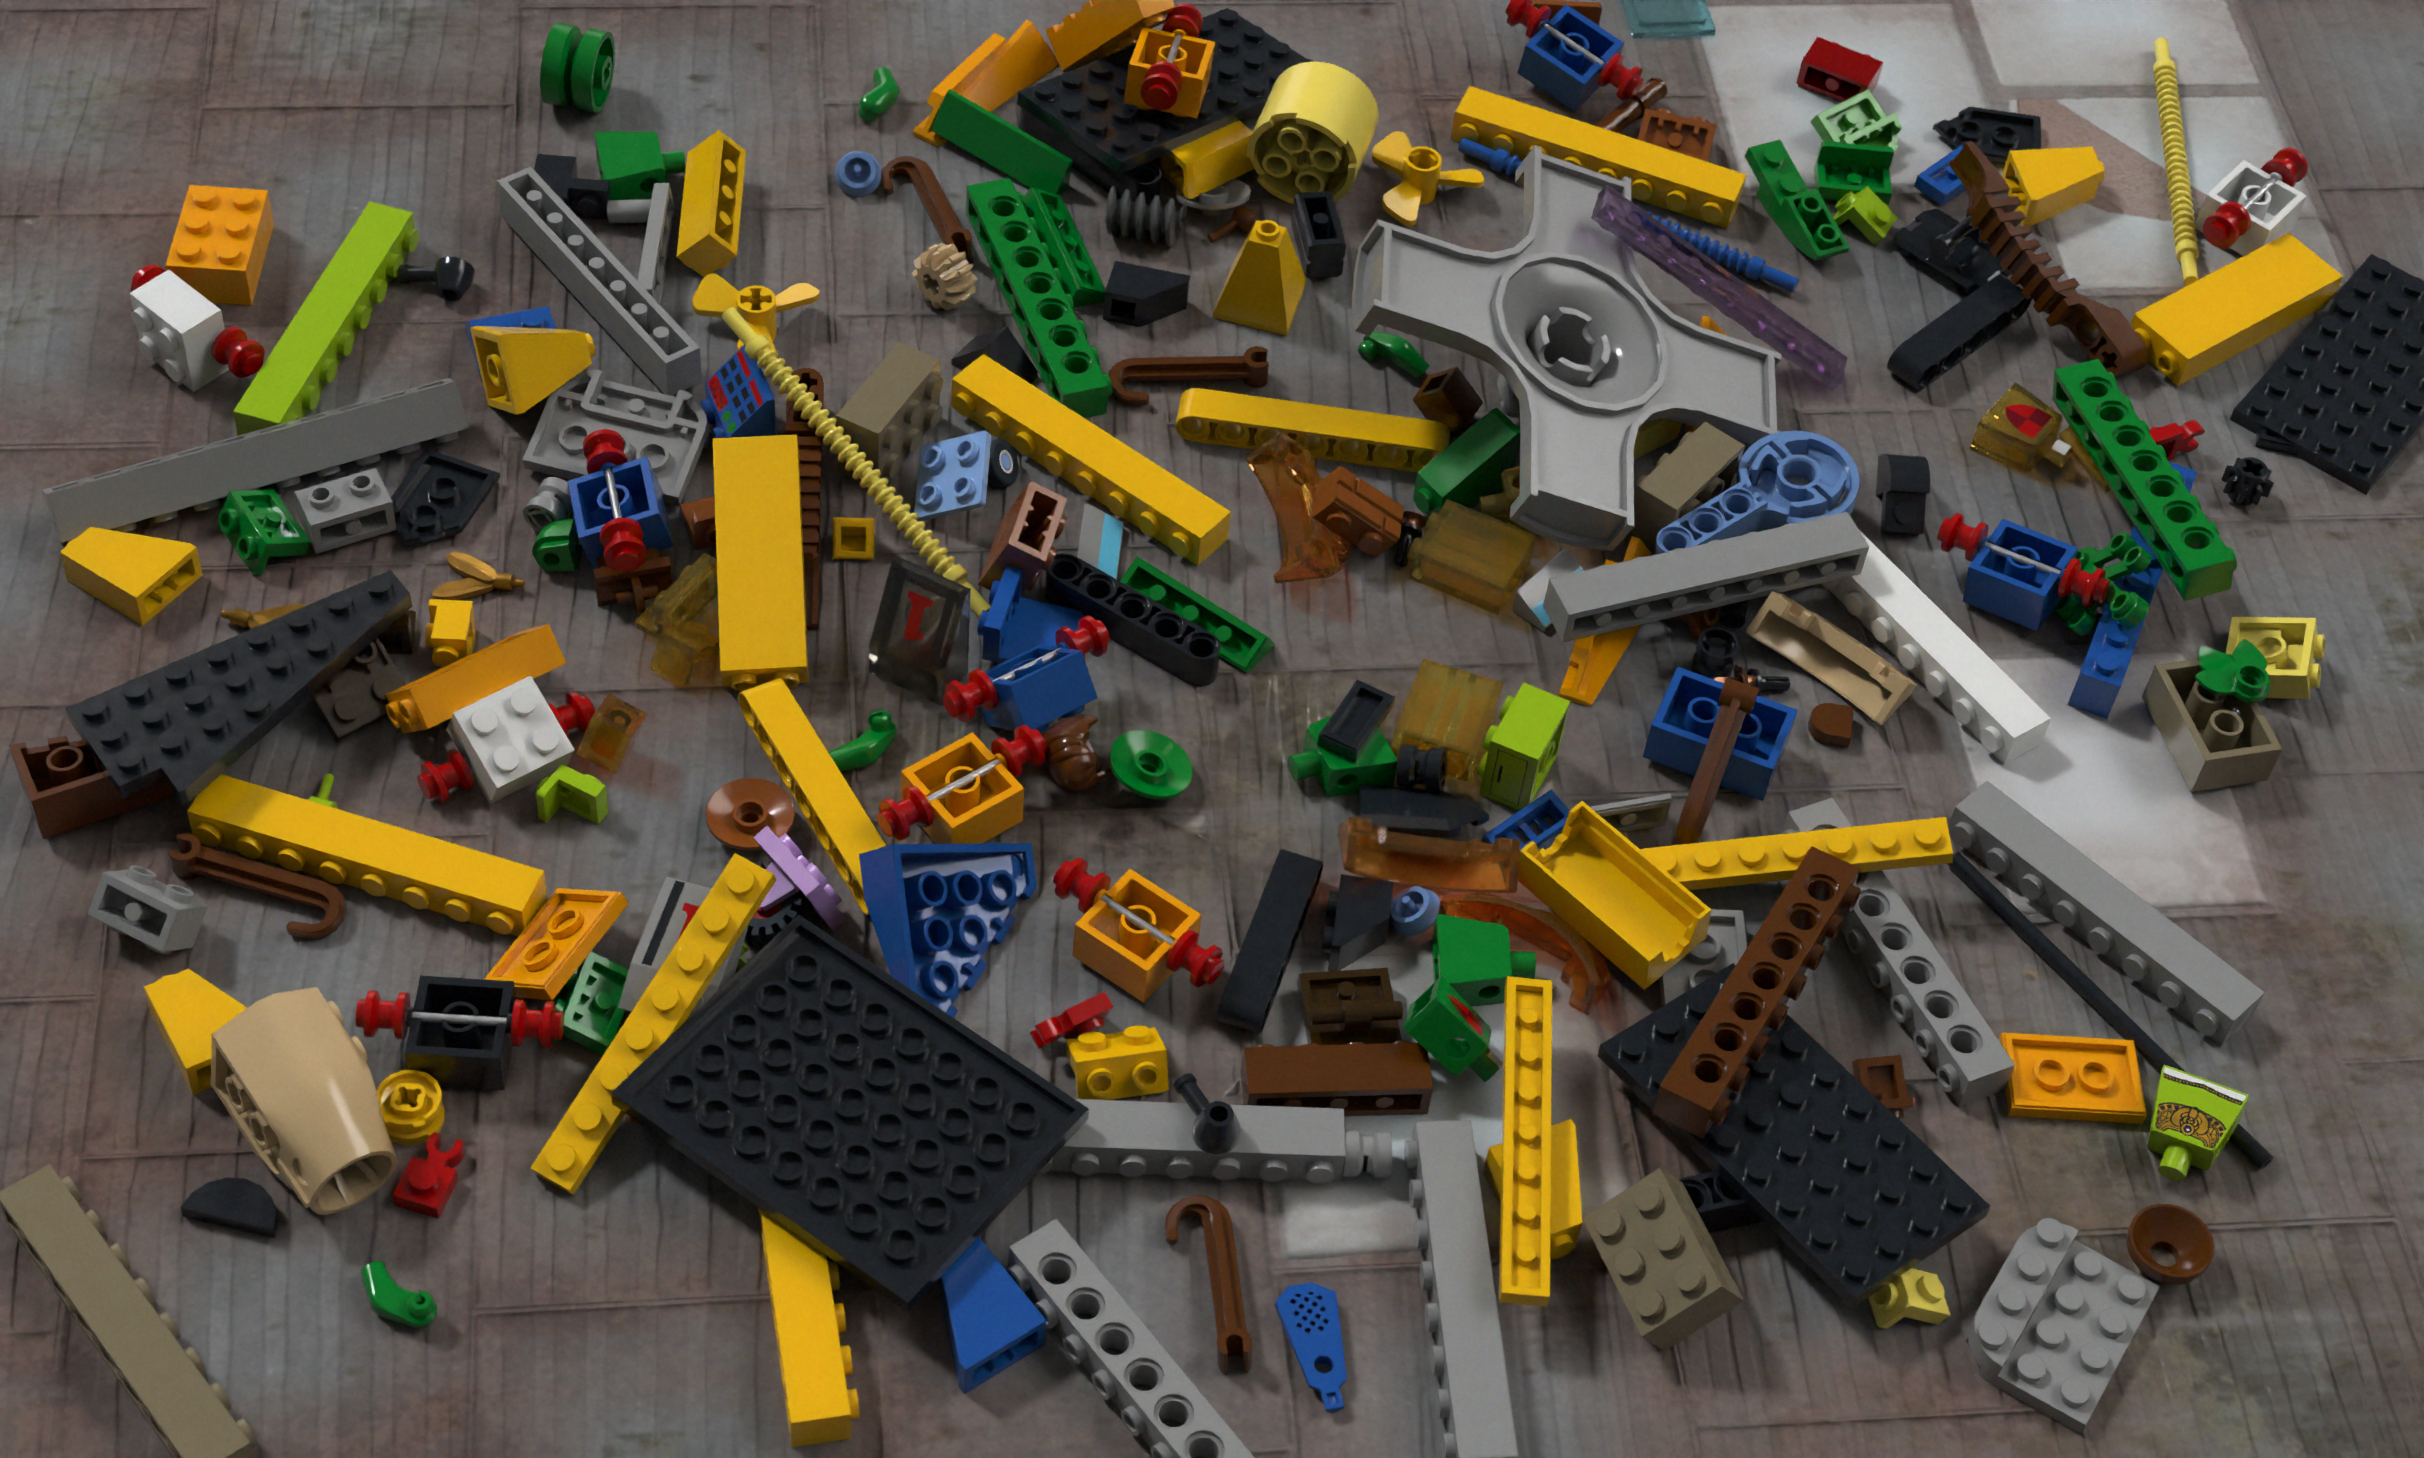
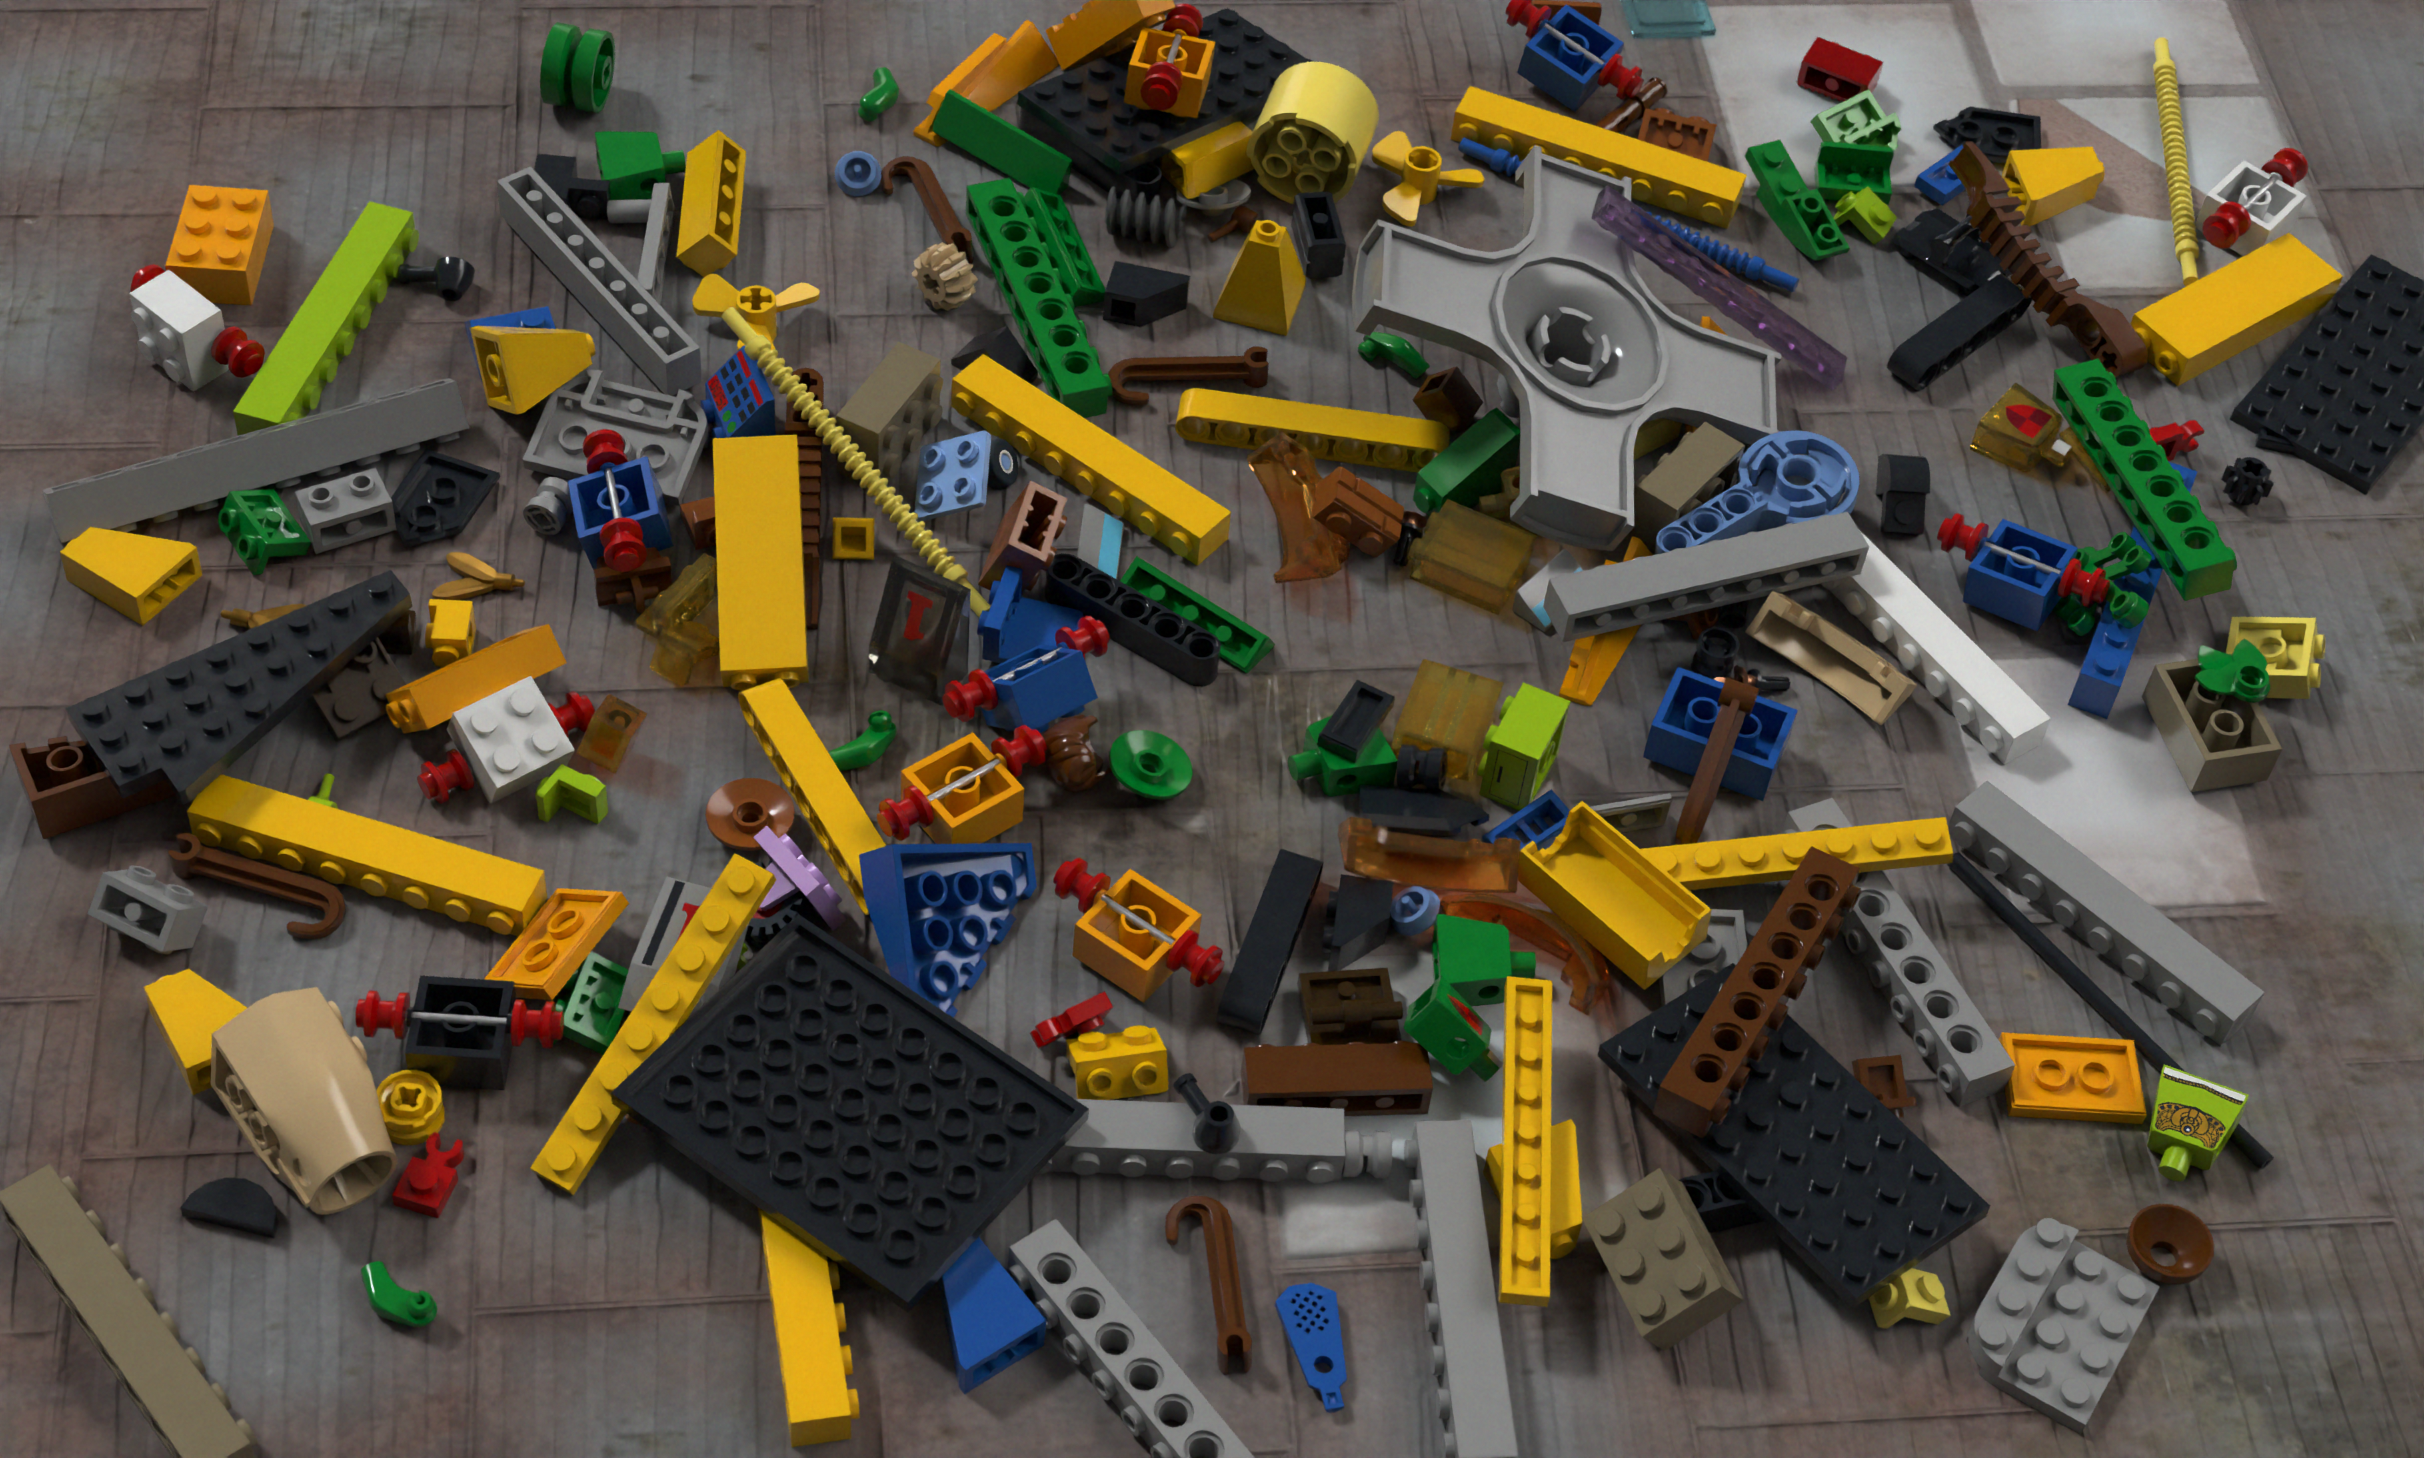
(558, 546): green piece -> none
(1831, 724): reddish brown tile -> none

